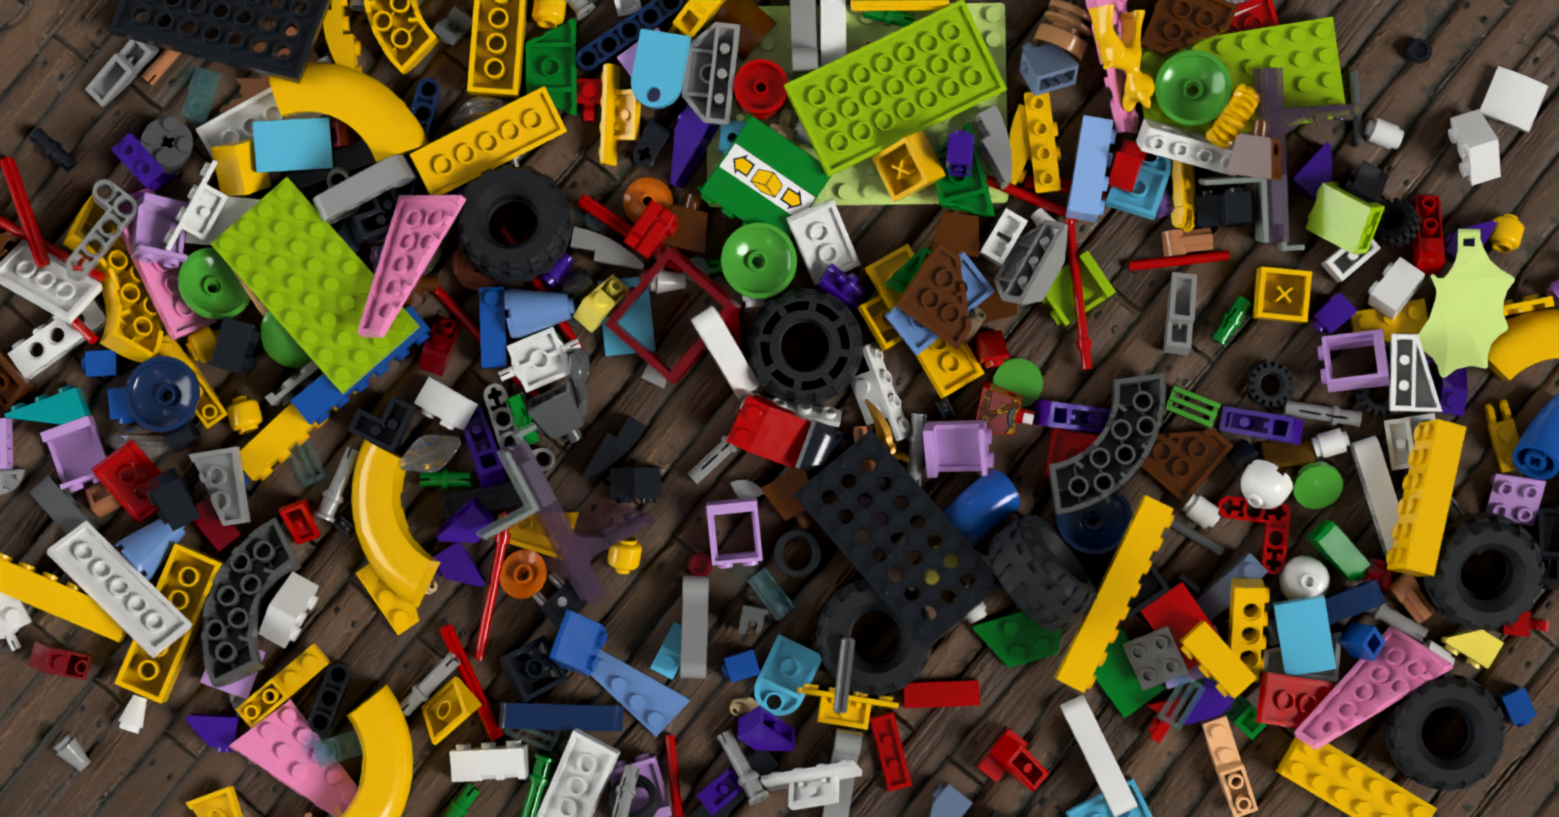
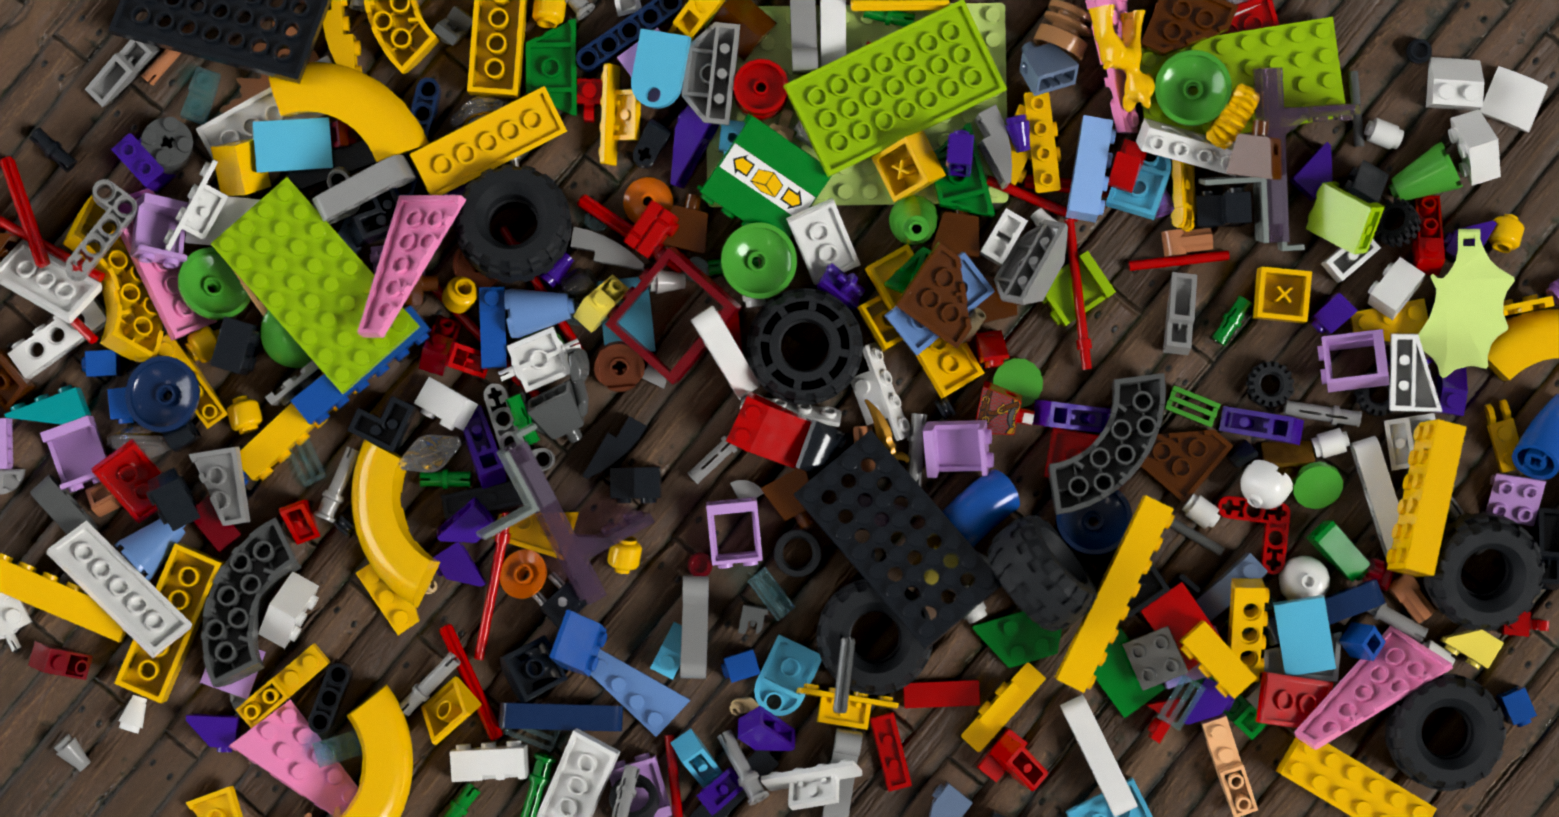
(459, 294): none -> yellow head
(465, 360): none -> red slope
(610, 376): none -> copper plate
(696, 757): none -> medium azure slope
(910, 212): none -> bright green cone
(1006, 703): none -> yellow bracket
(1019, 132): none -> dark purple cone
(1426, 176): none -> bright green cone
(1455, 84): none -> white slope

